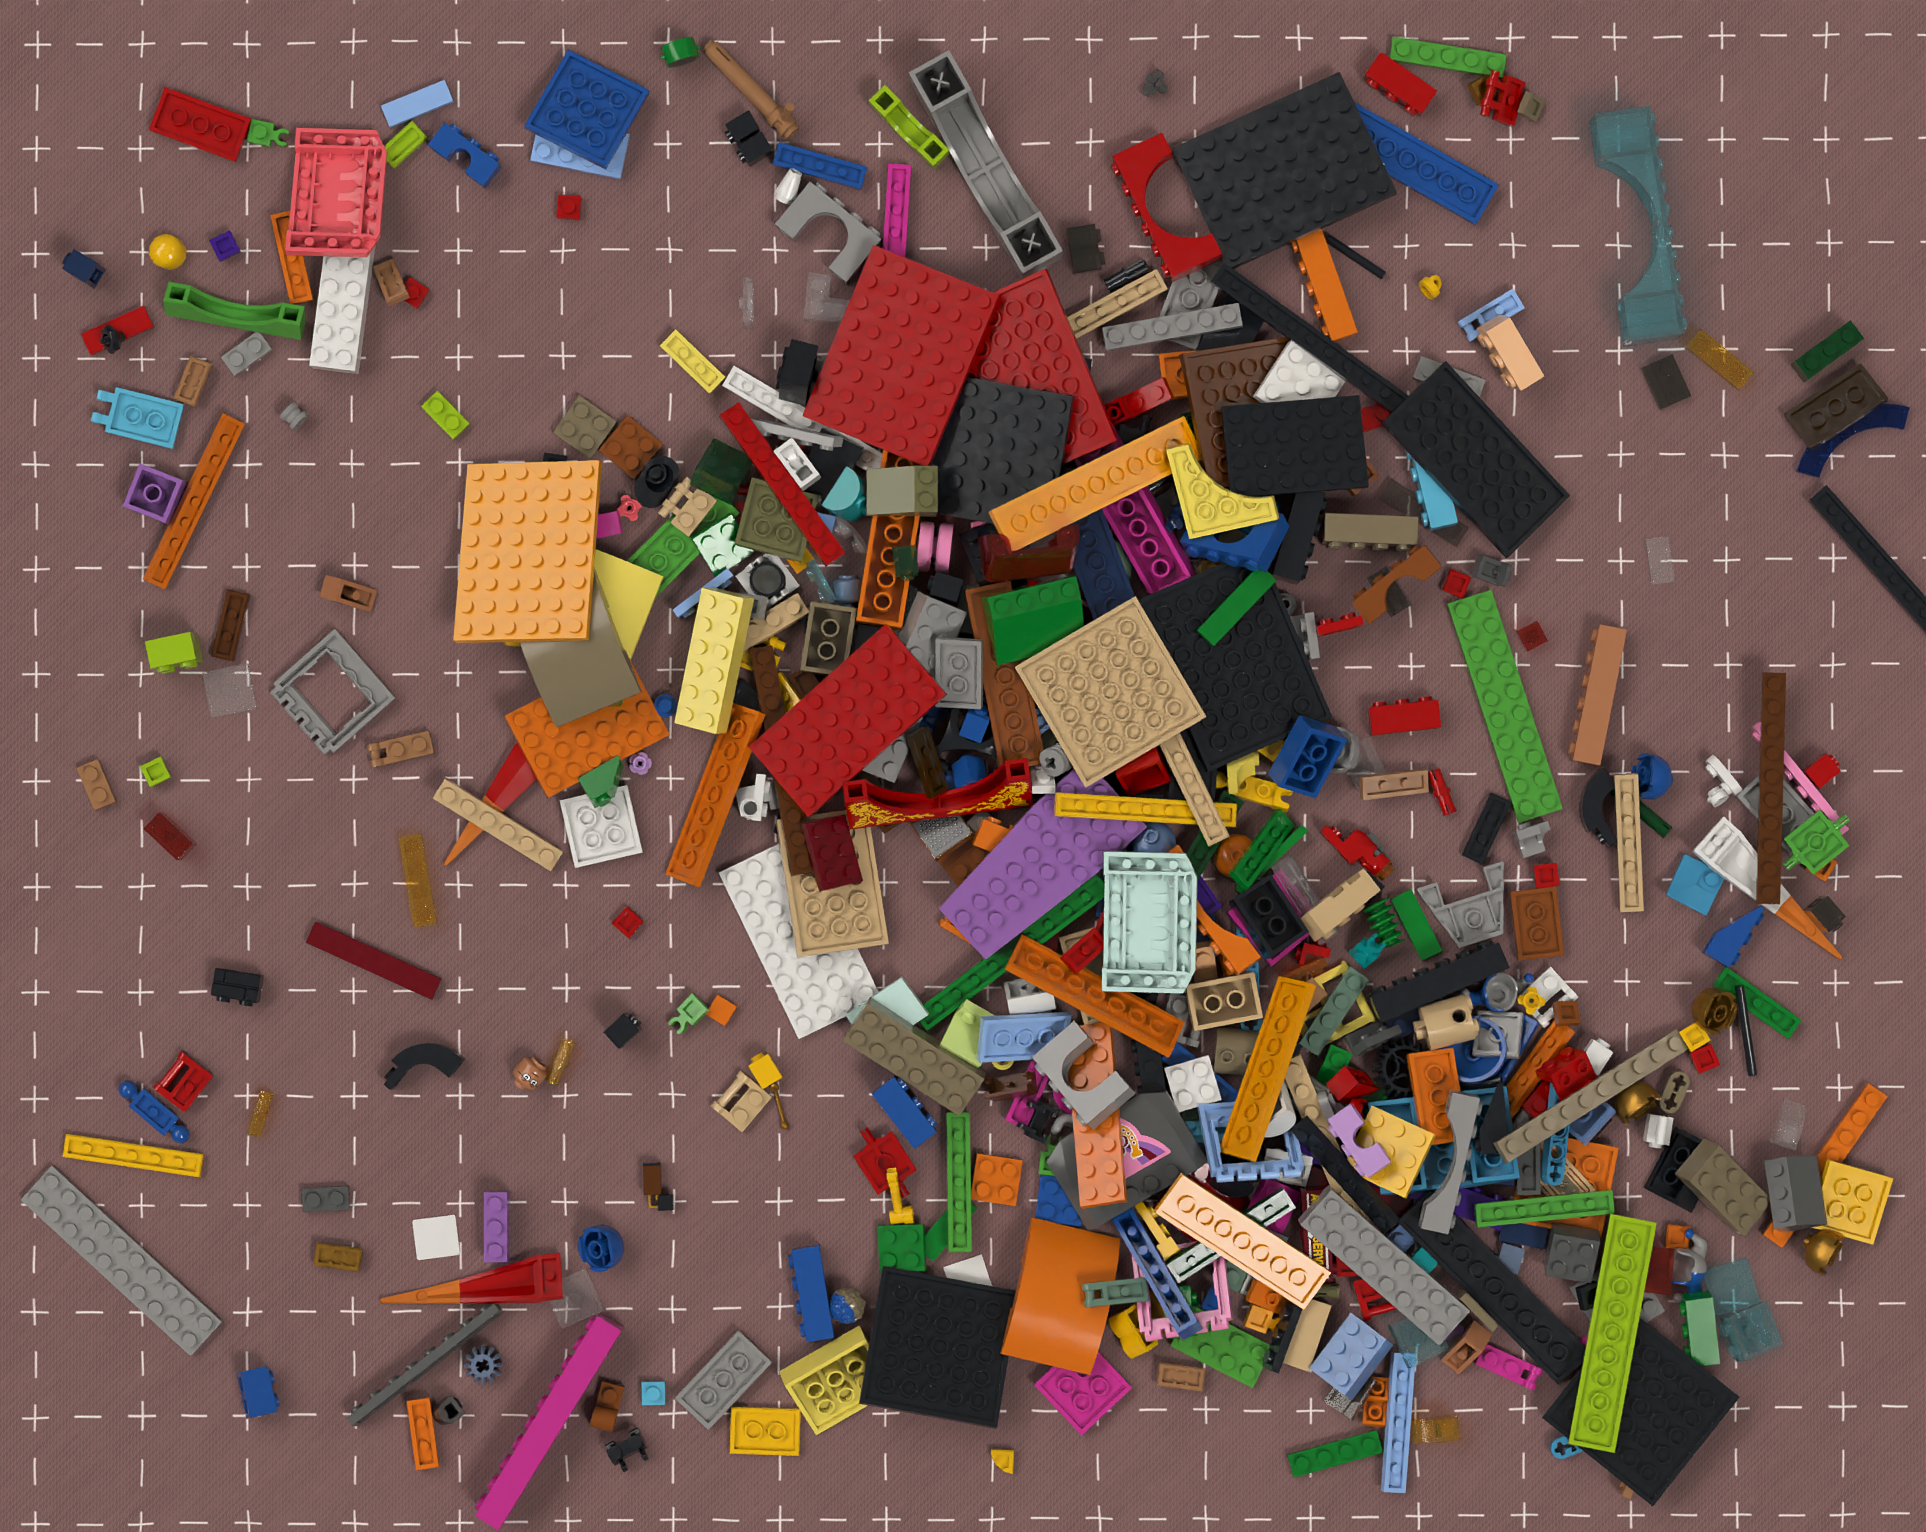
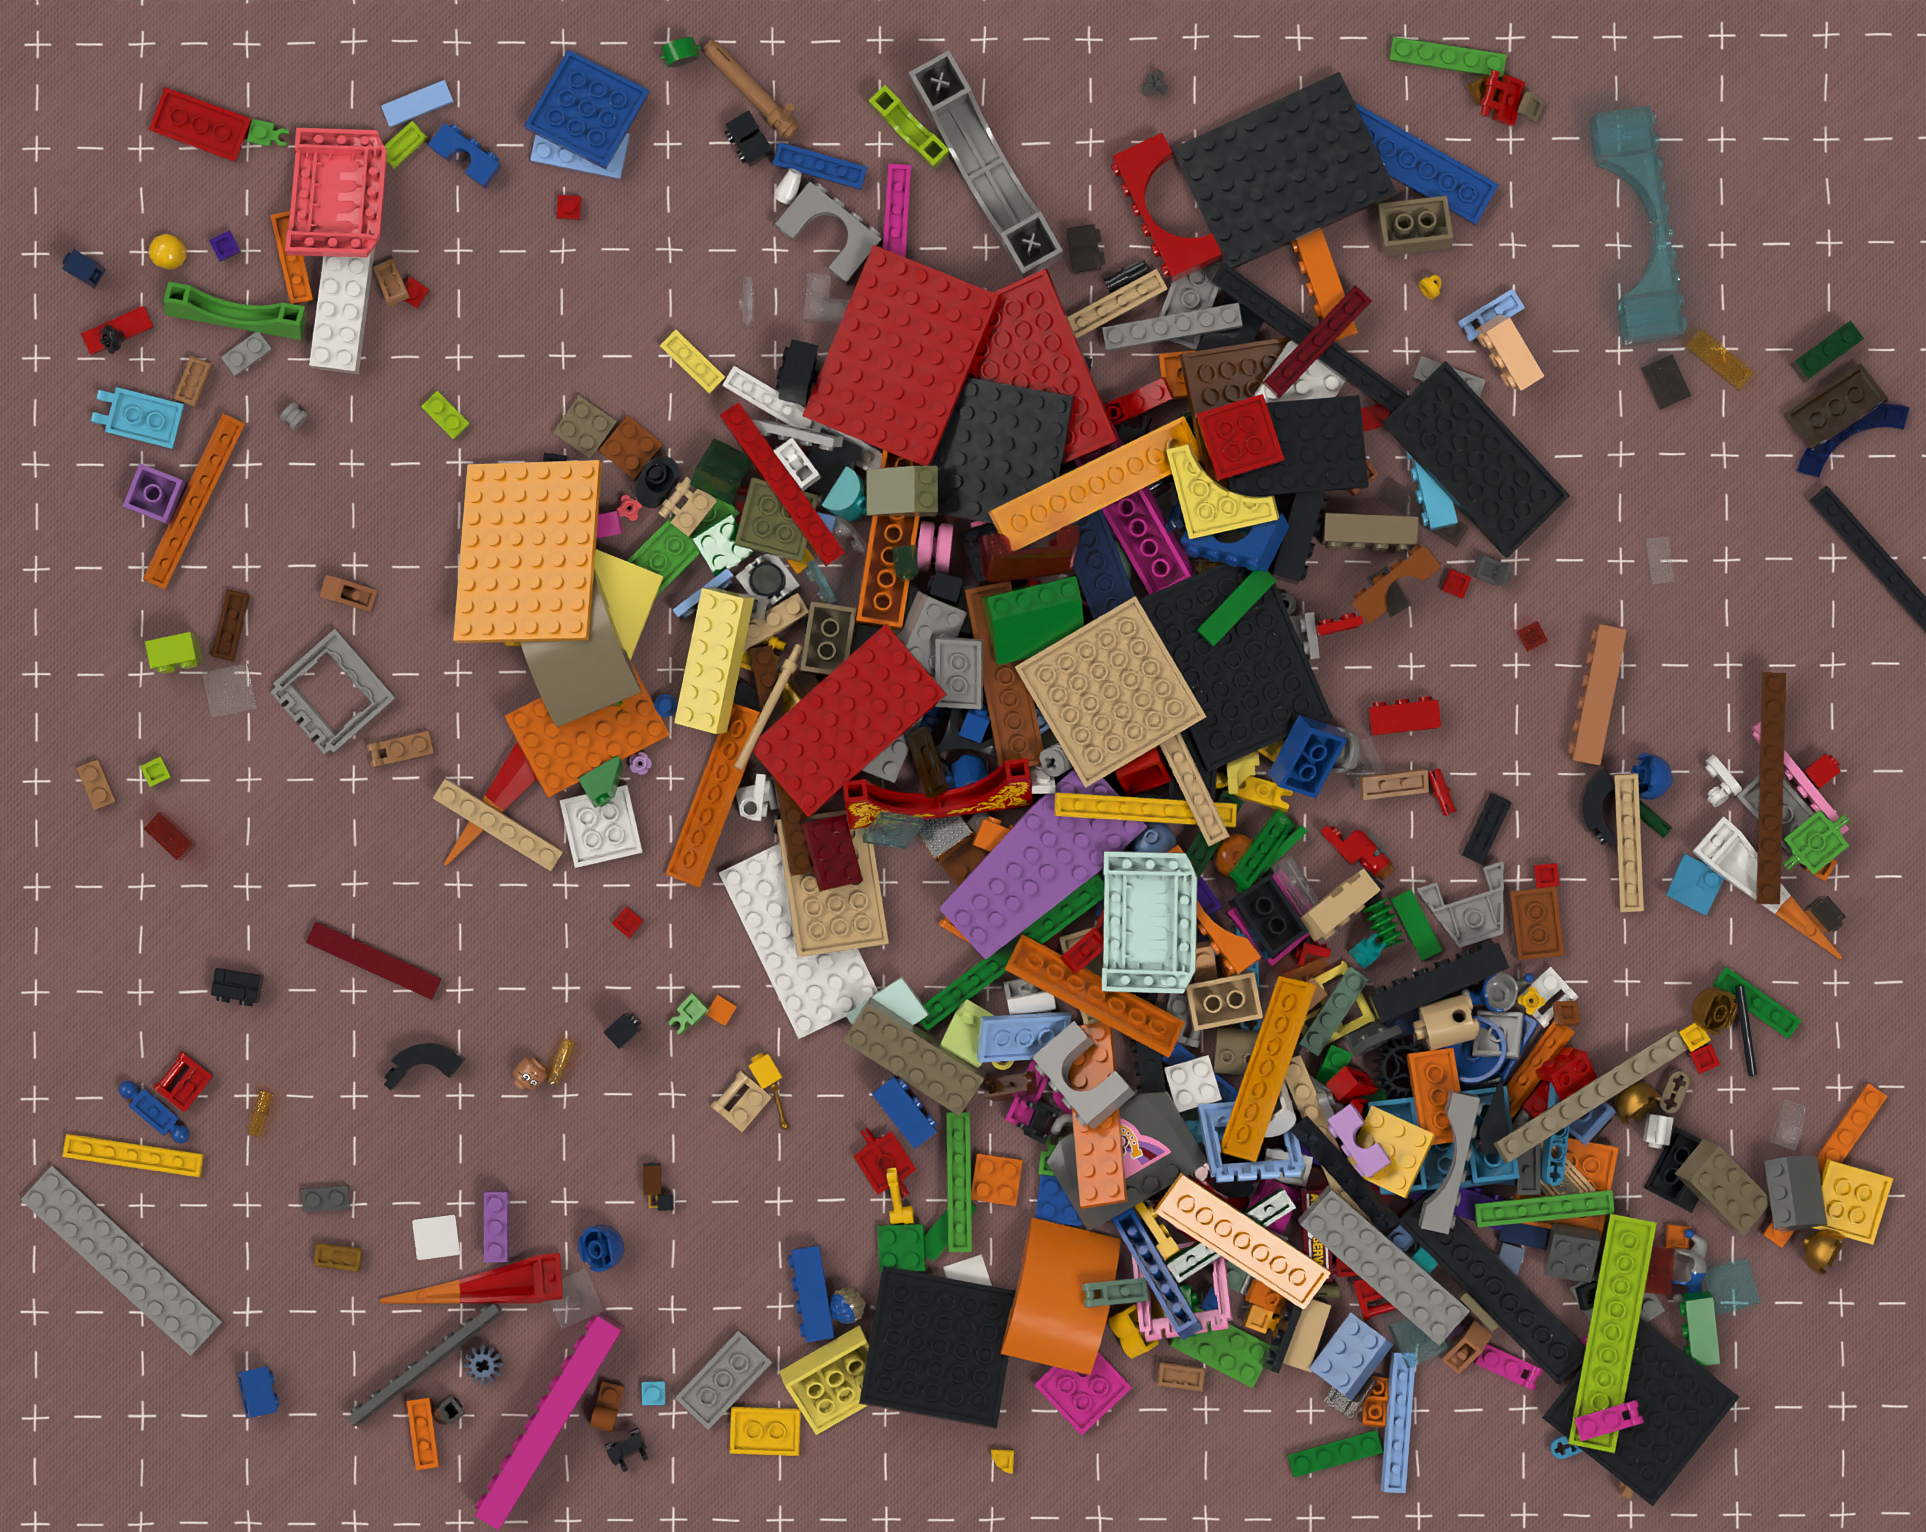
(417, 880): clear yellow plate -> none
(789, 667): none -> tan bar
(847, 590): sand blue head -> none
(893, 830): none -> clear light blue tile
(1240, 437): none -> red plate
(1317, 341): none -> dark red tile
(1356, 257): black bar -> none
(1399, 85): red brick -> none
(1415, 226): none -> dark tan slope
(1435, 1429): clear yellow arch -> none
(1504, 706): bright green plate -> none
(1530, 838): light grey brick -> none
(1598, 1054): white brick -> none
(1608, 1420): none -> dark pink plate
(1727, 941): blue slope -> none
(1750, 1332): clear light blue plate -> none

